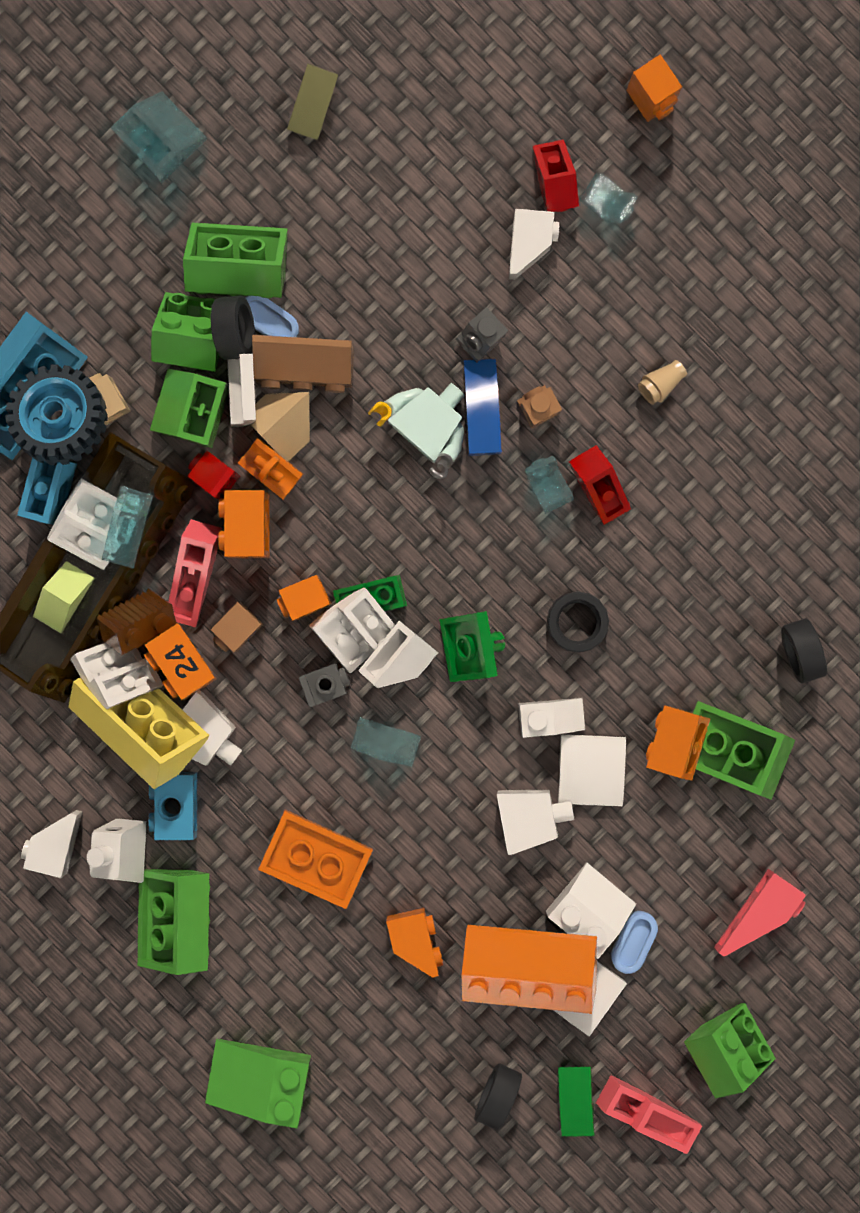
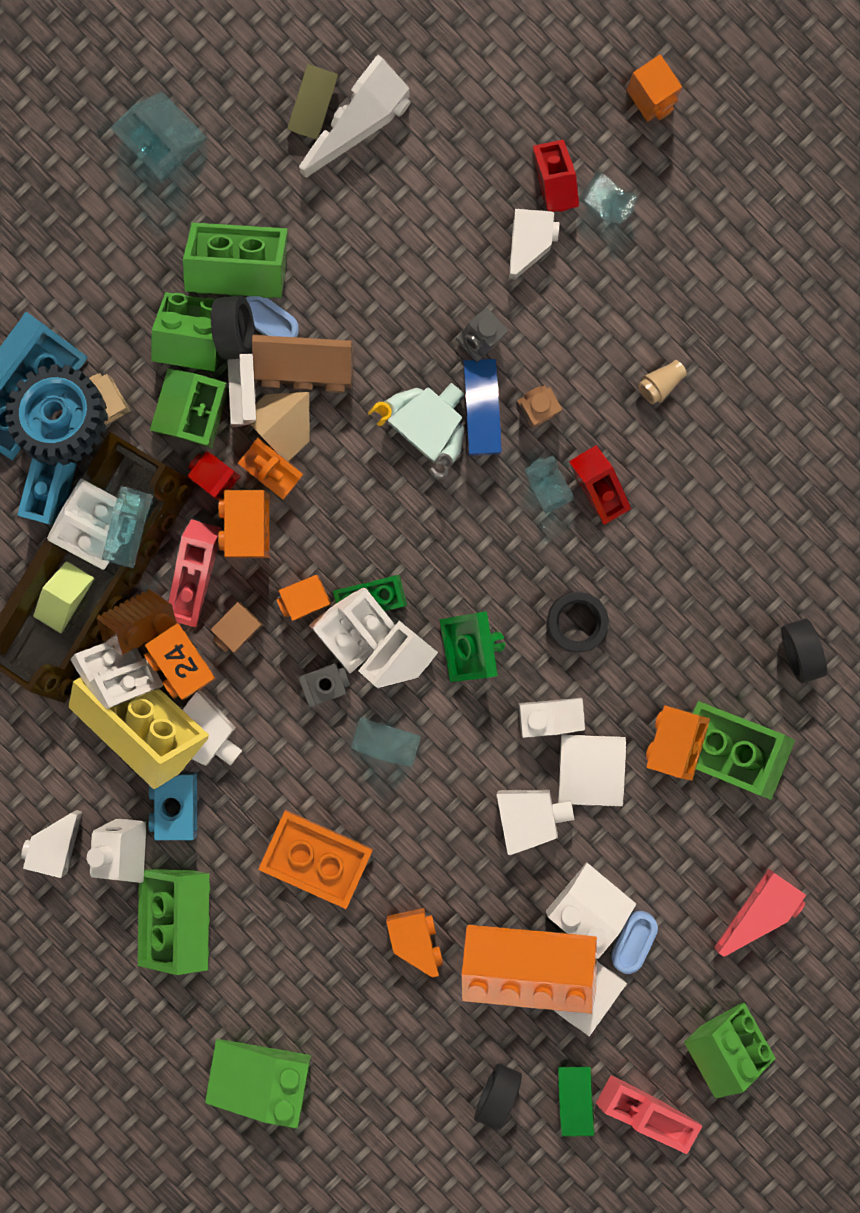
(375, 102): none -> white wedge

